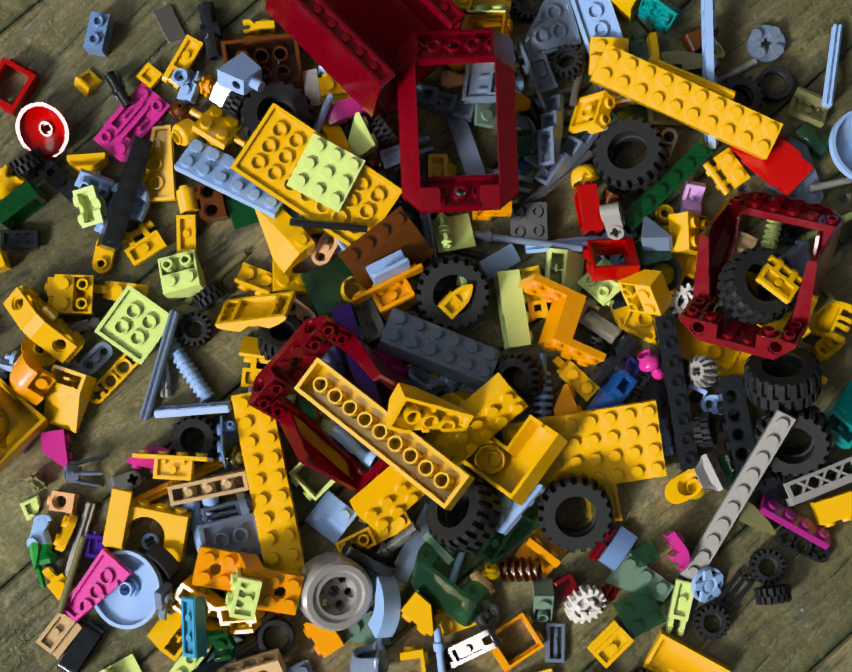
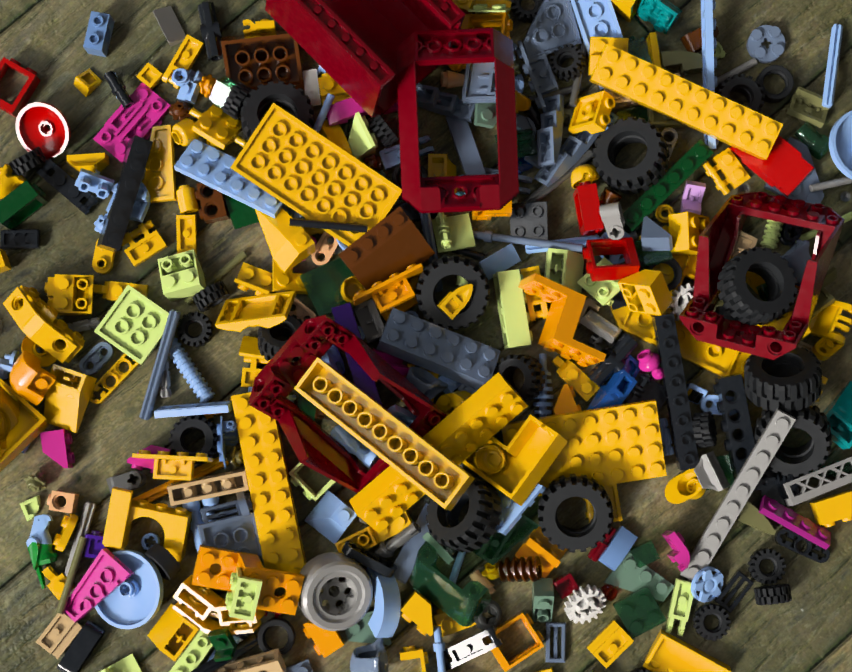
(73, 472): sand blue plant -> none
(91, 206): yellowish green cylinder -> none
(163, 598): plate -> none
(193, 626): dark azure slope -> none
(241, 75): light blue torso -> none
(325, 172): yellowish green plate -> none
(388, 267): light blue panel -> none
(418, 410): yellow wedge -> none
(702, 371): light grey gear -> none
(714, 87): yellow axle -> none
(776, 282): yellow plate -> none

